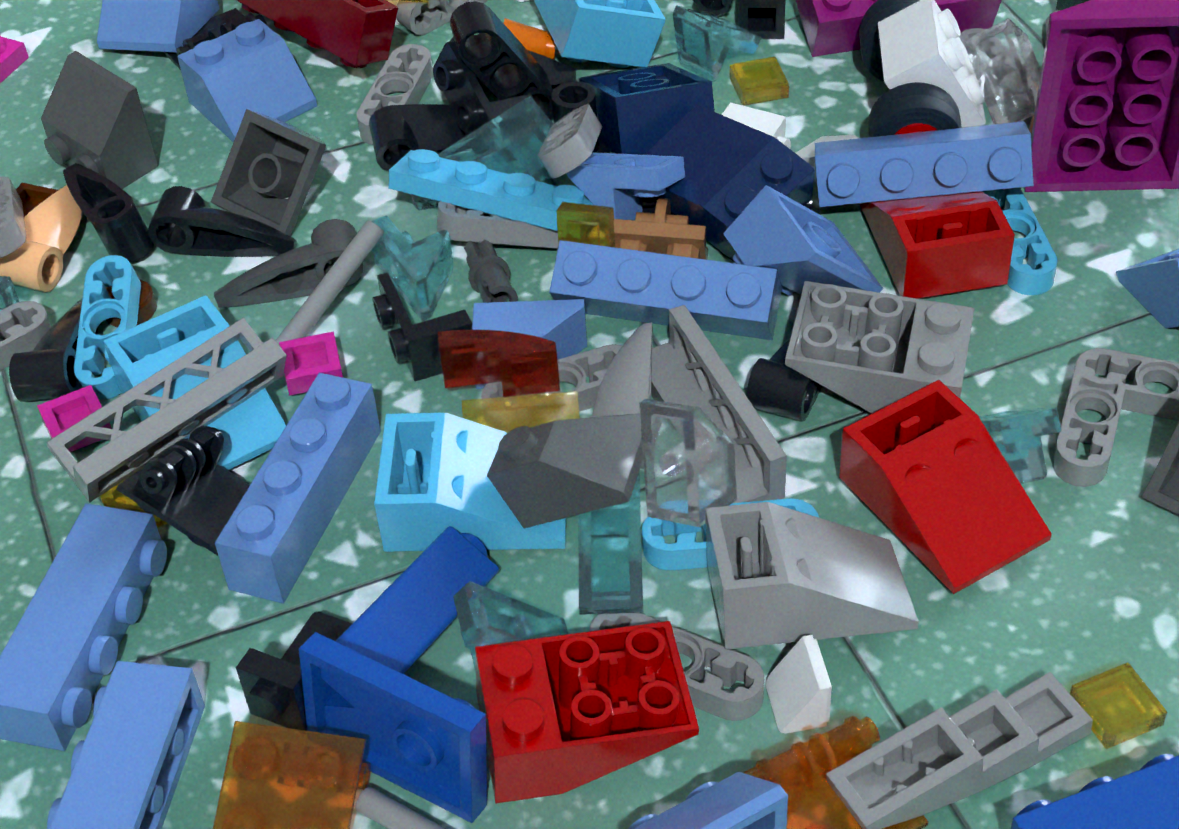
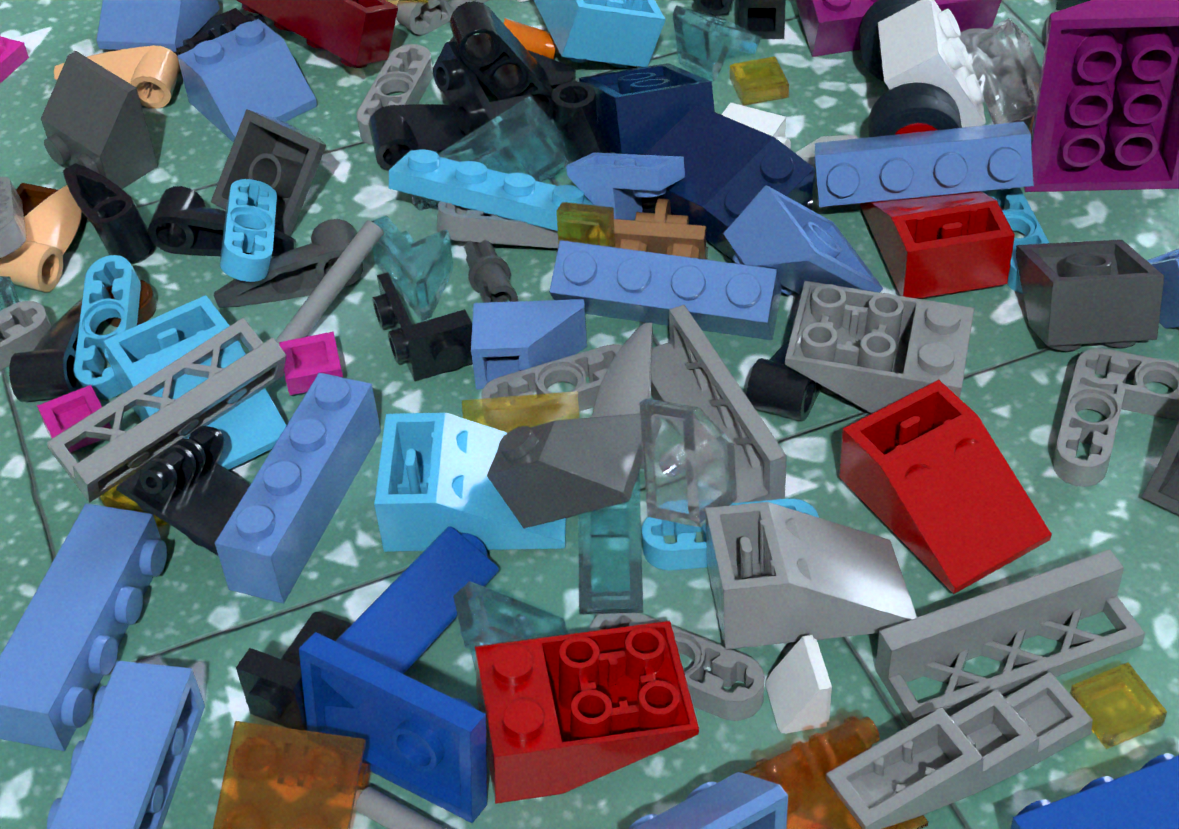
(147, 68): none -> light nougat piece
(248, 229): none -> medium azure beam
(488, 356): clear red slope -> none
(570, 141): light grey beam -> none
(1003, 618): none -> light grey fence
(1019, 438): clear light blue slope -> none
(1089, 293): none -> dark grey slope

